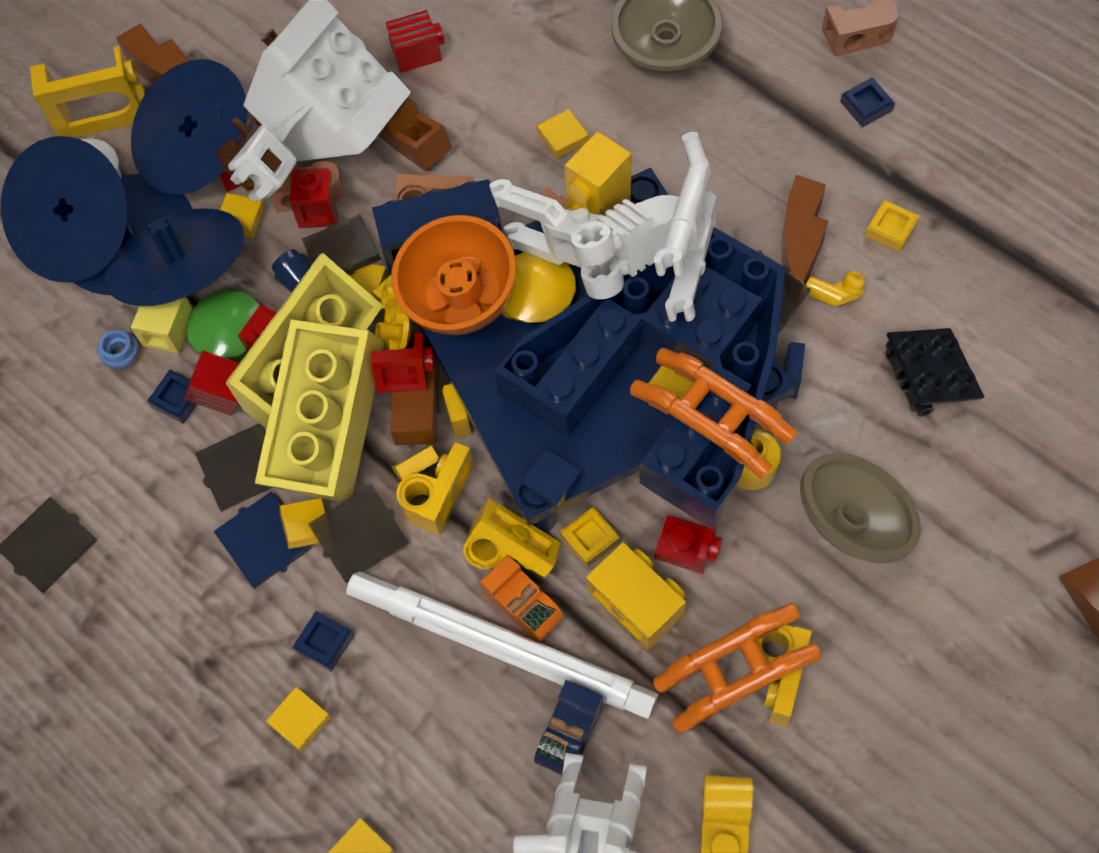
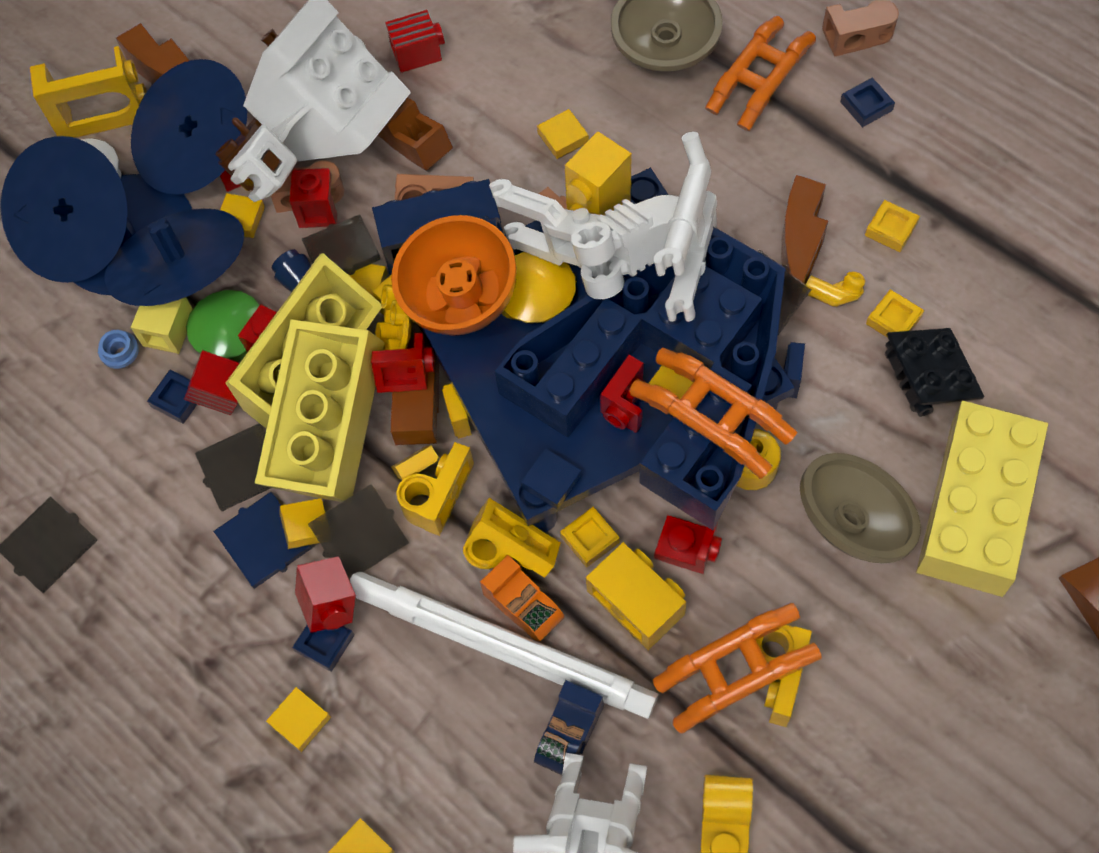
(325, 594): none -> red brick
(616, 400): none -> red bracket
(764, 87): none -> orange piece
(894, 314): none -> yellow tile
(983, 499): none -> light yellow brick

